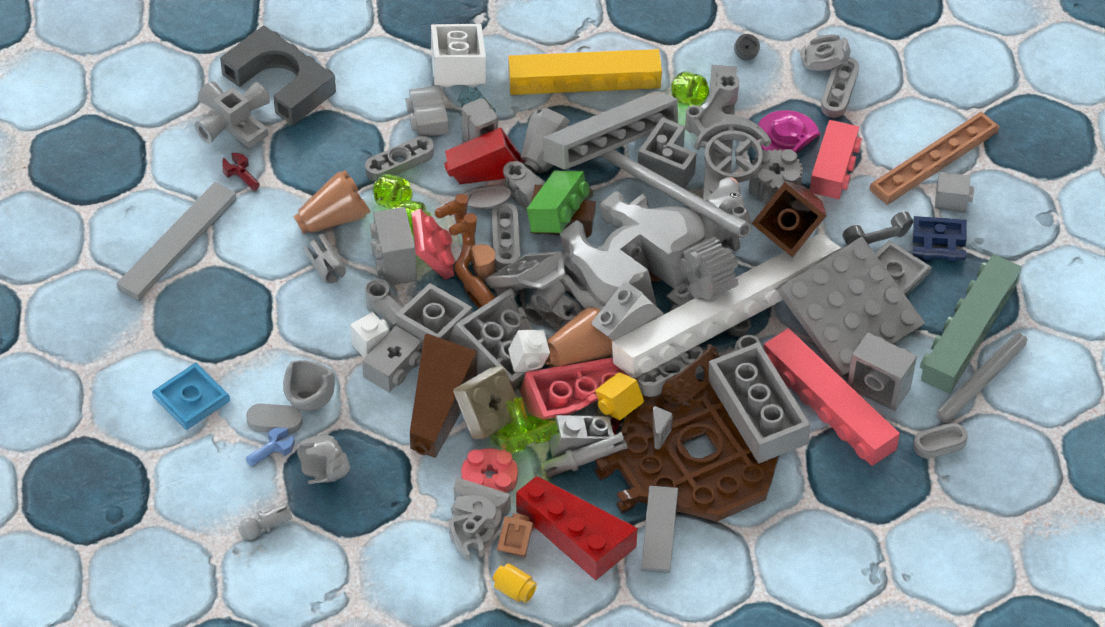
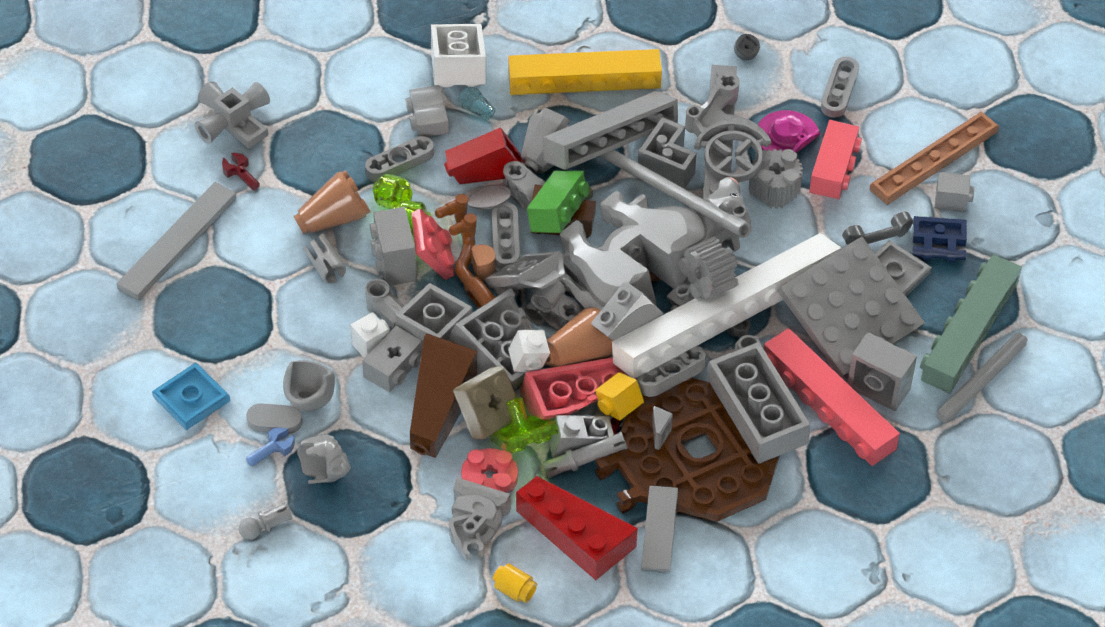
(268, 50): dark grey arch -> none
(477, 119): light grey brick -> none
(515, 535): nougat bracket -> none
(685, 385): reddish brown piece -> none
(690, 88): clear neon green head -> none
(791, 217): reddish brown slope -> none
(825, 52): light grey tile -> none
(940, 440): light grey tile -> none

